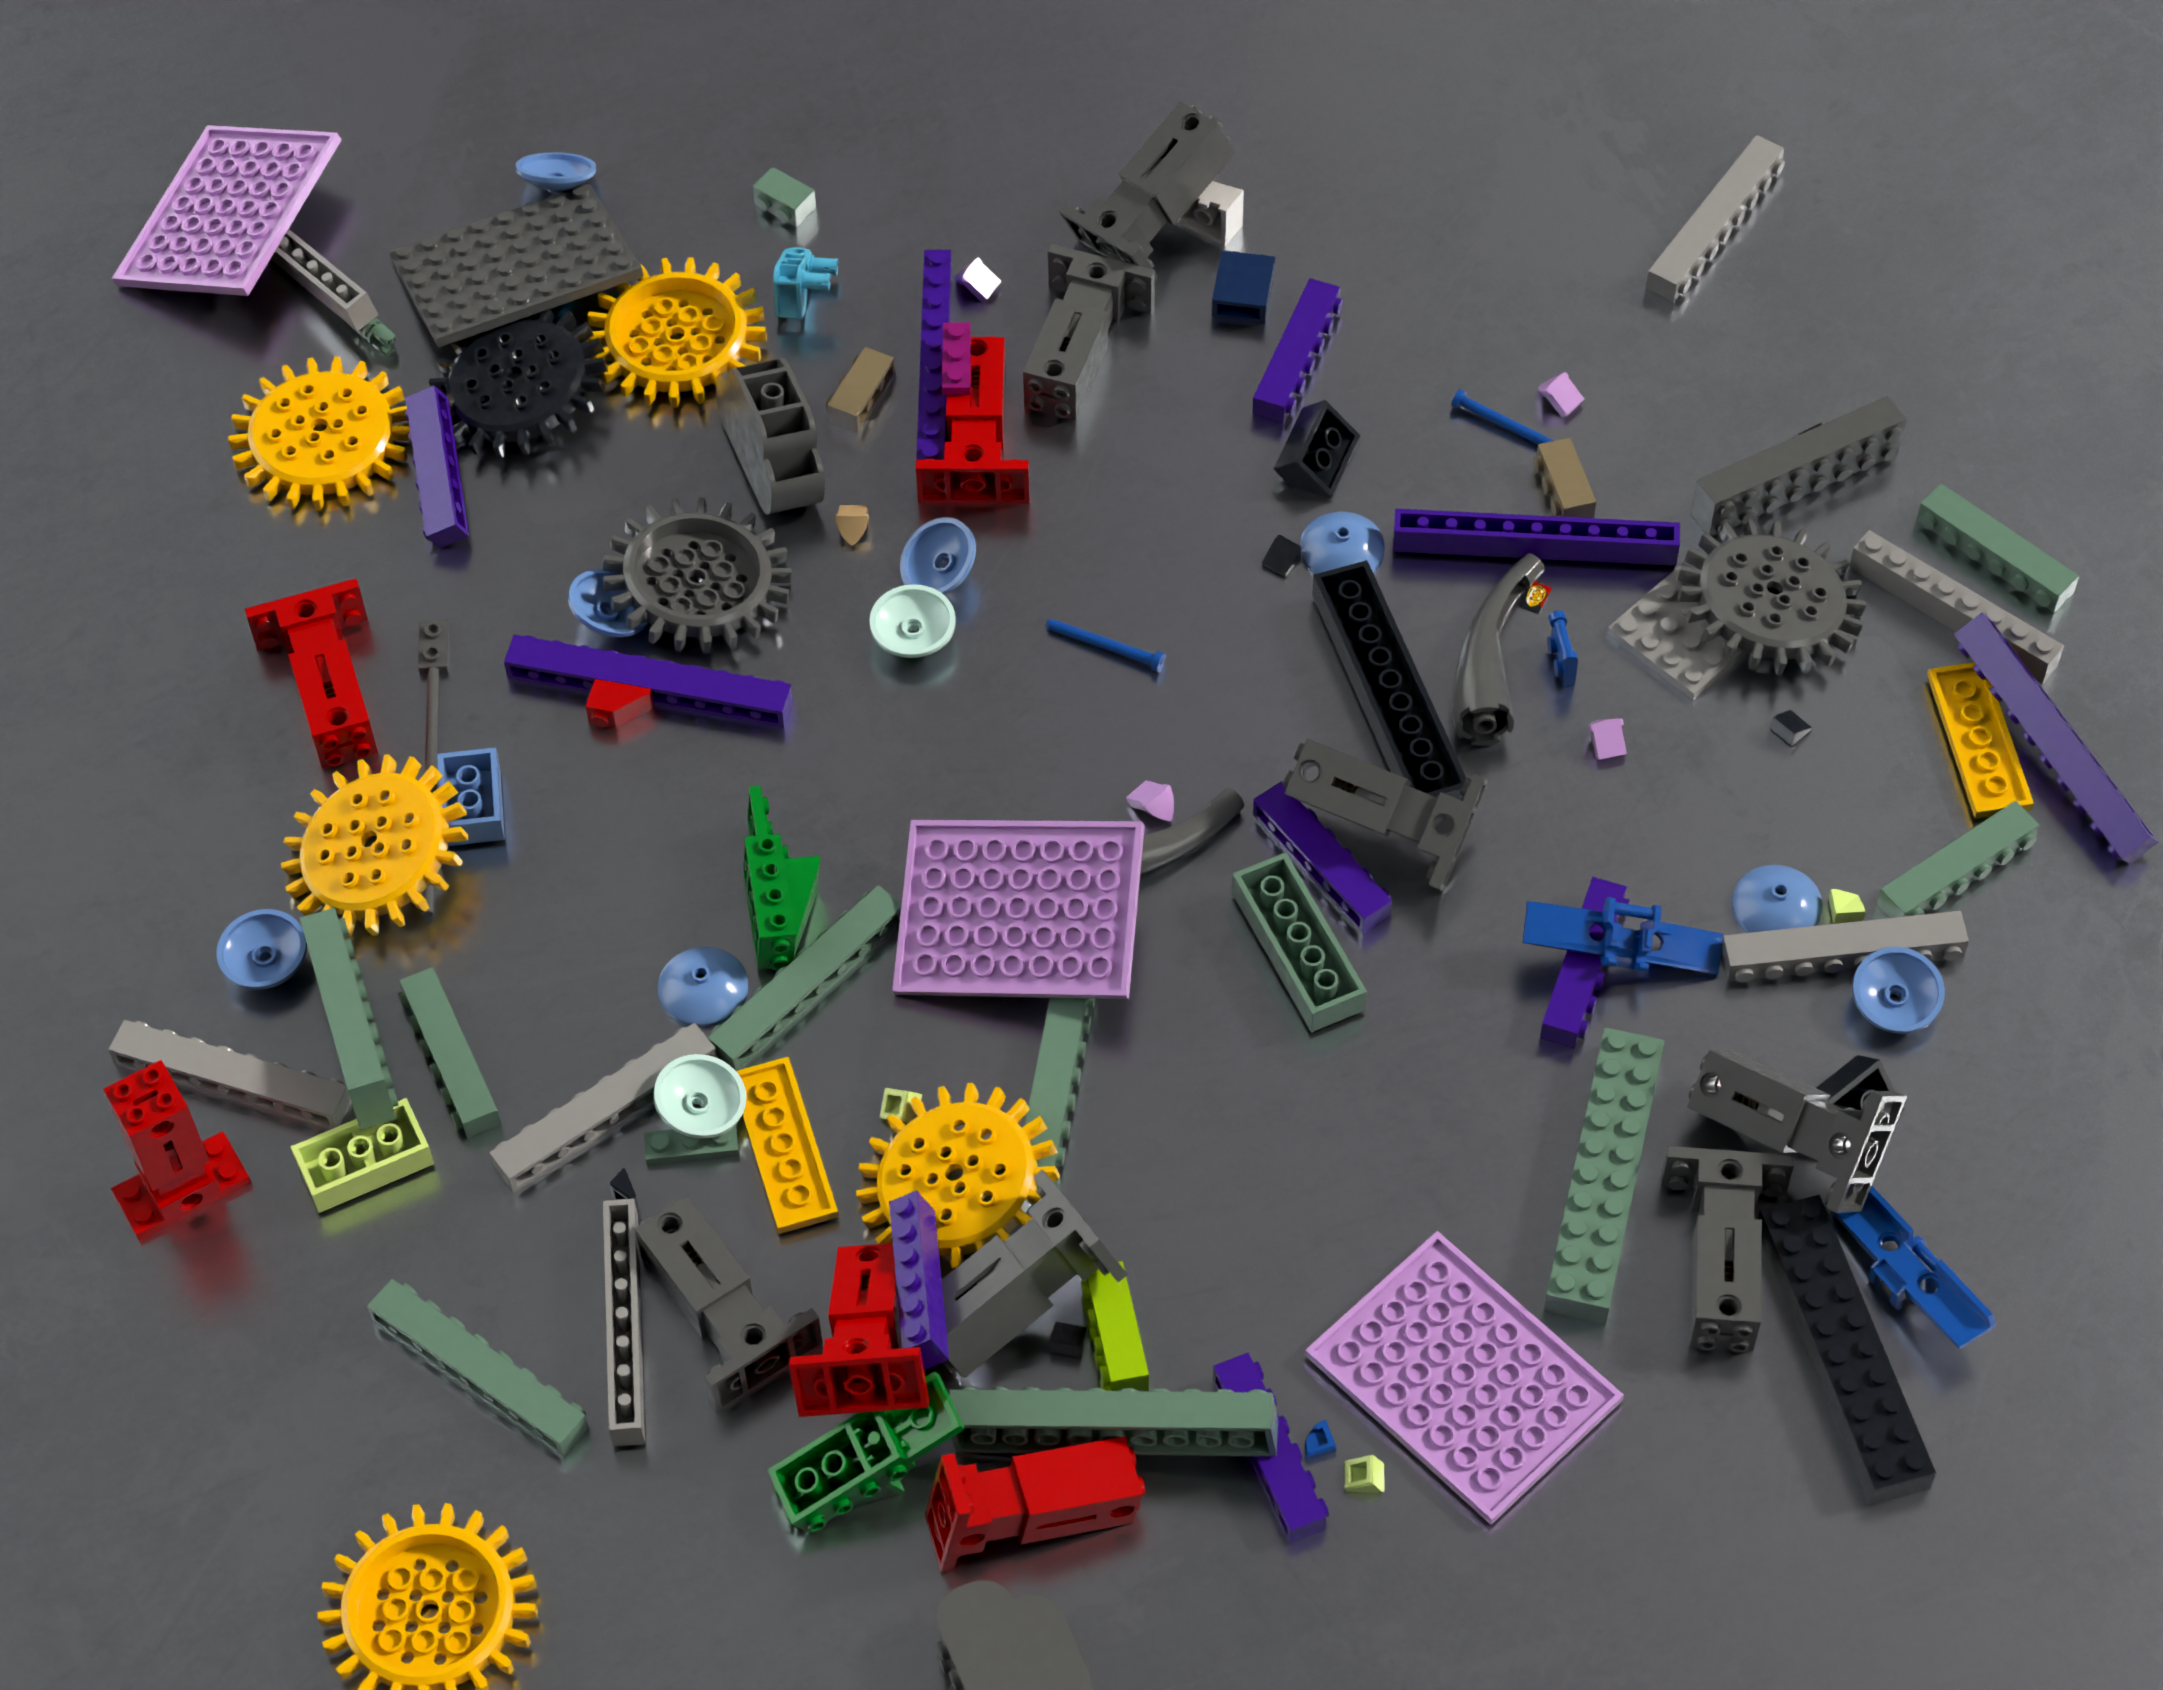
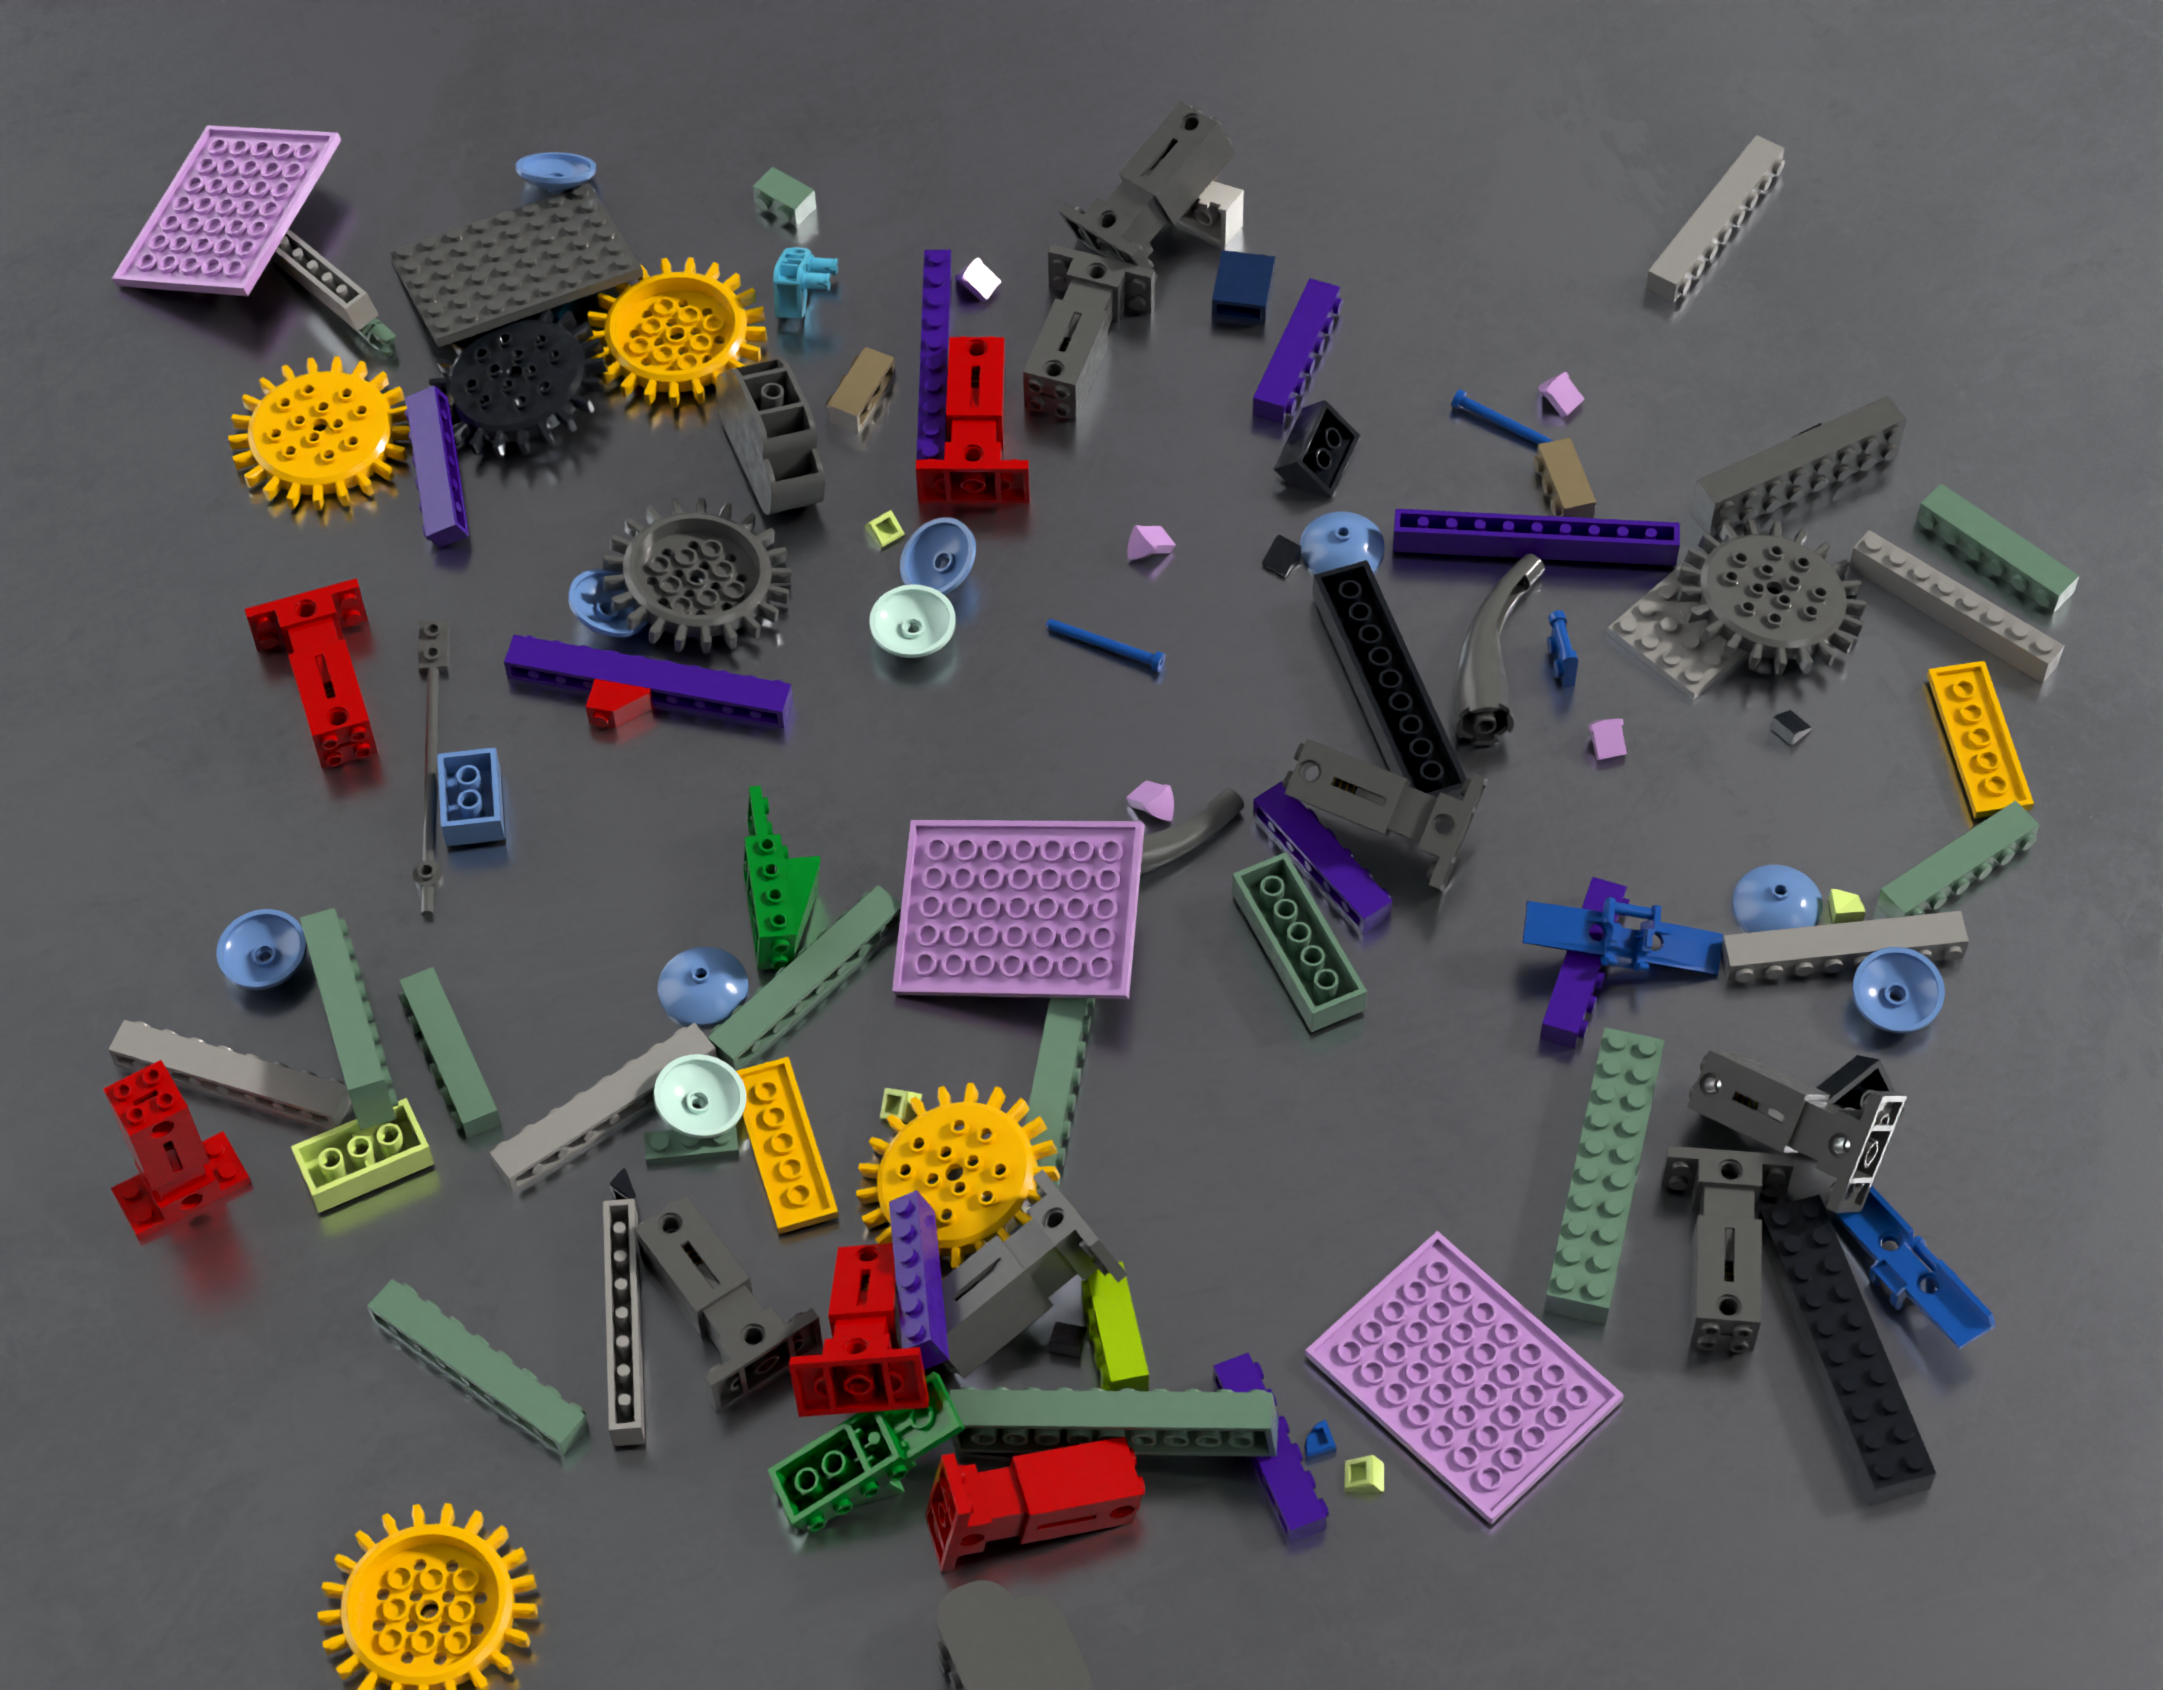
(402, 870): yellow gear -> none
(852, 522): tan tile -> none
(884, 529): none -> yellowish green slope
(956, 358): magenta plate -> none
(1148, 541): none -> lavender tile
(1535, 597): sticker -> none
(2056, 739): dark purple brick -> none

